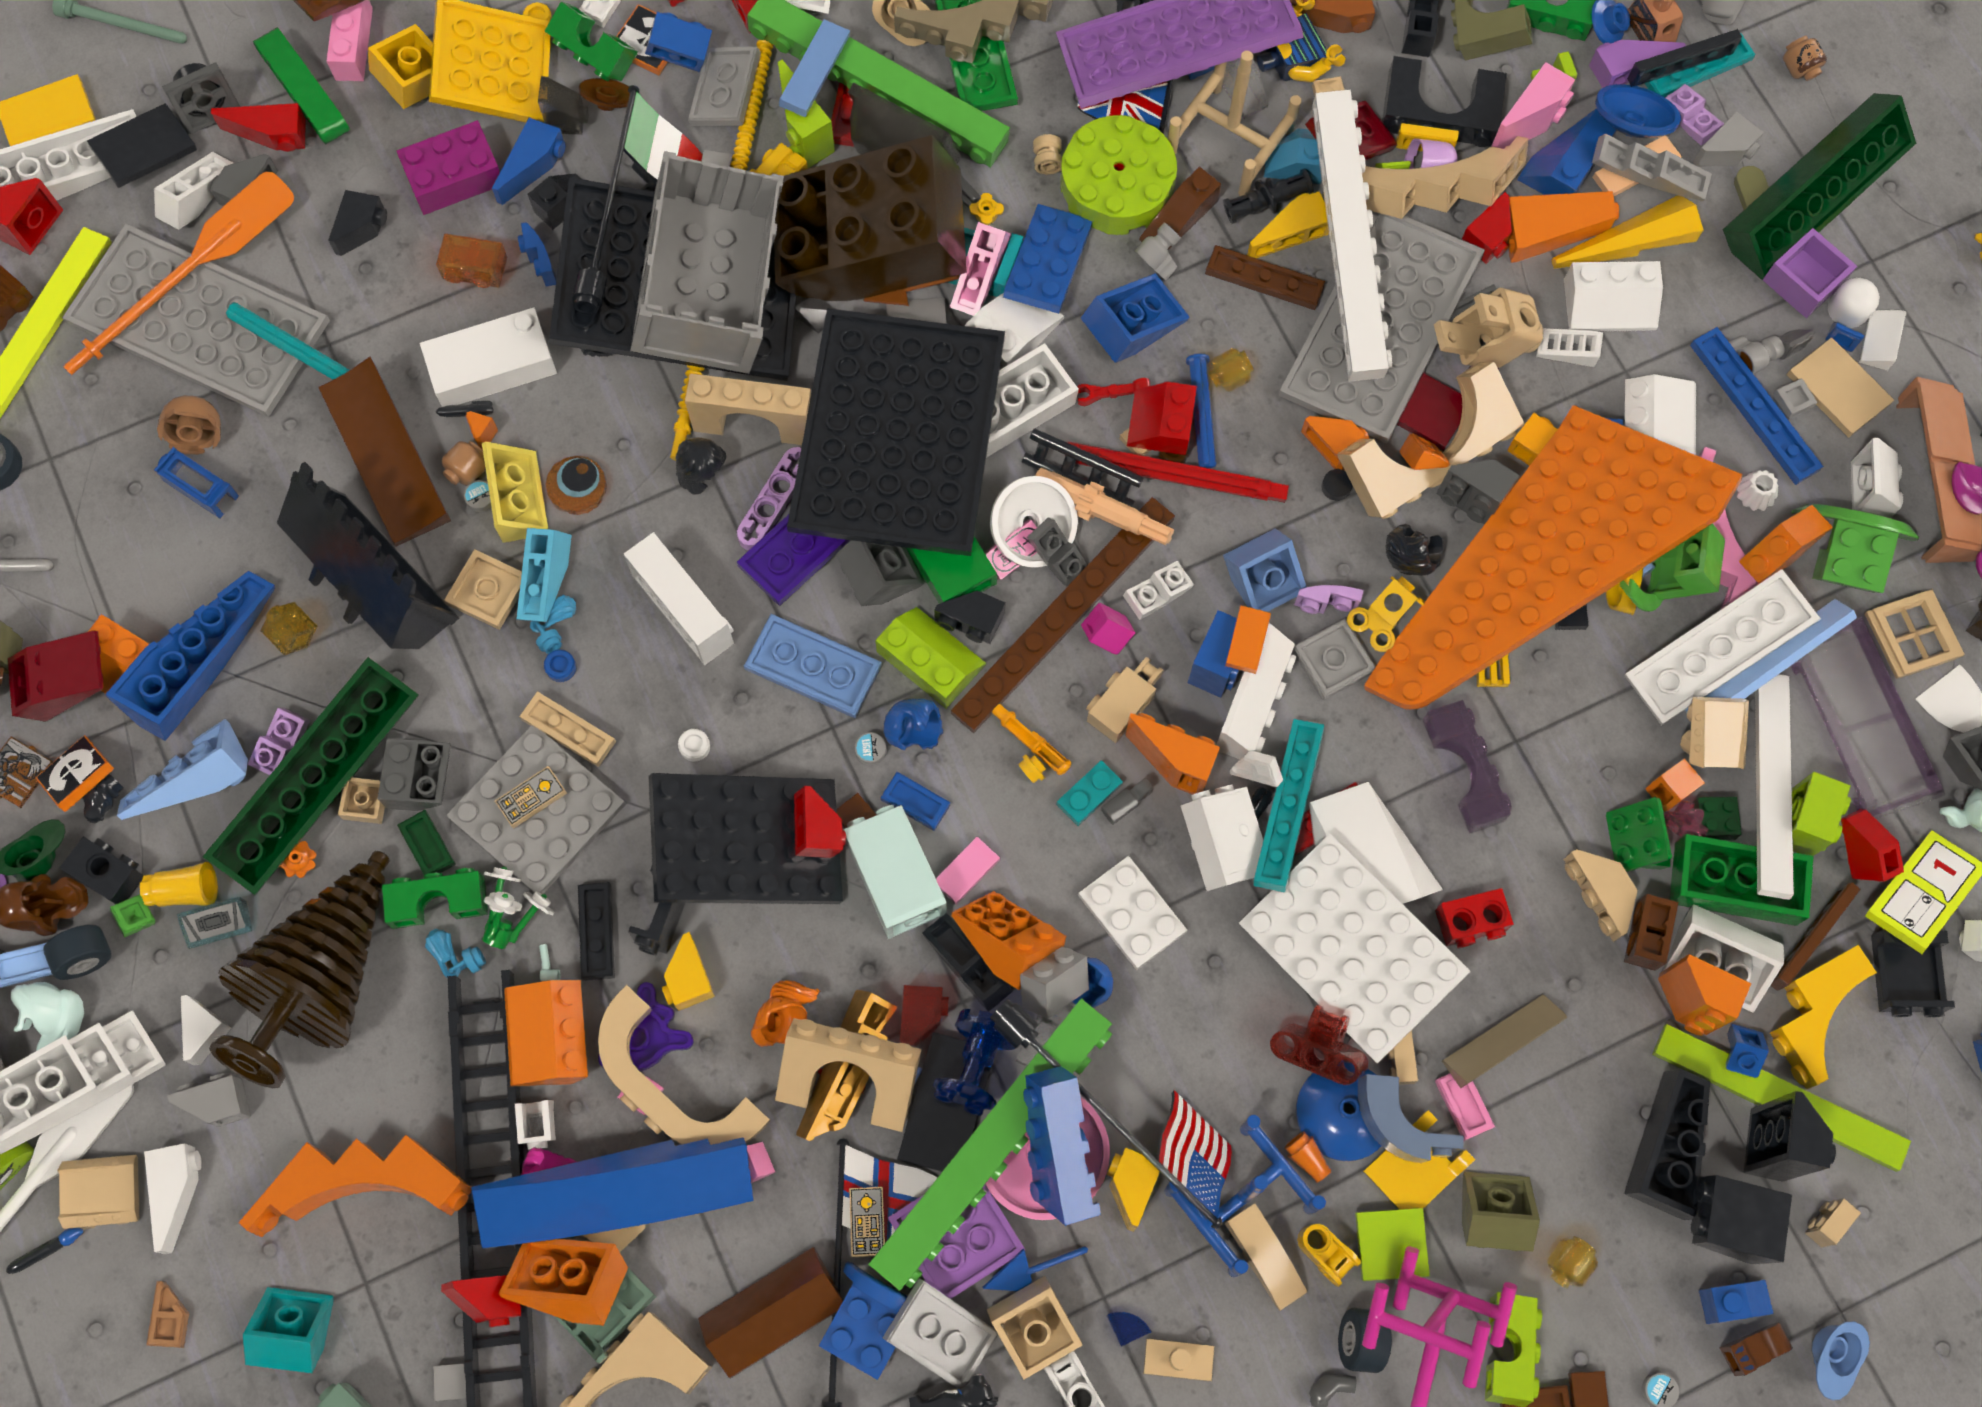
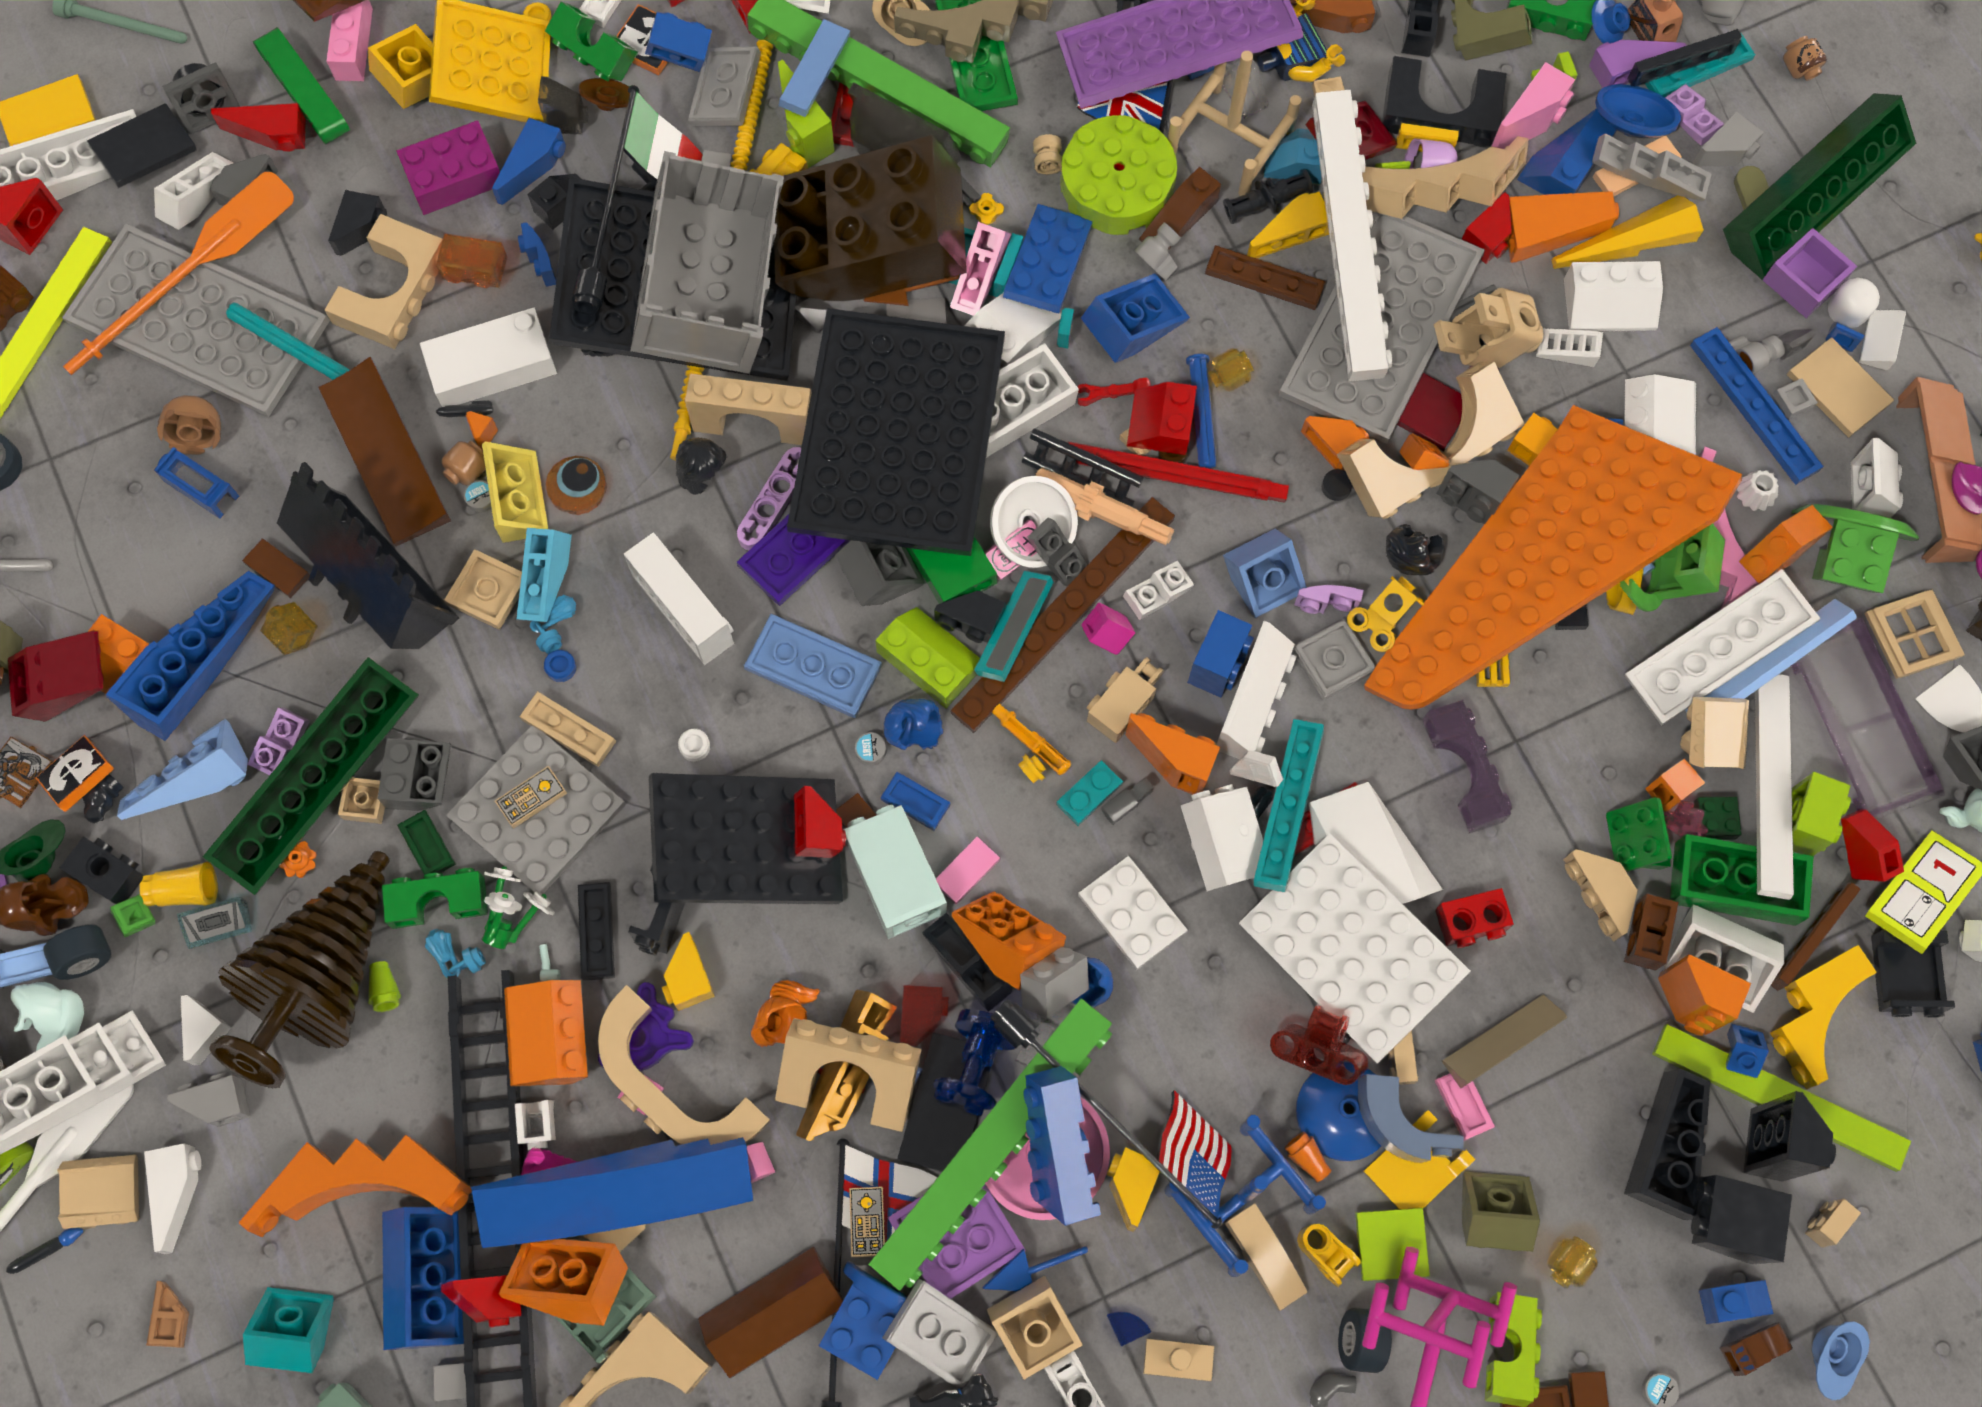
(276, 568): none -> reddish brown tile
(383, 989): none -> lime cone
(388, 317): none -> tan arch
(418, 1257): none -> blue slope
(1014, 626): none -> tile
(1065, 327): none -> teal tile
(1248, 639): orange tile -> none

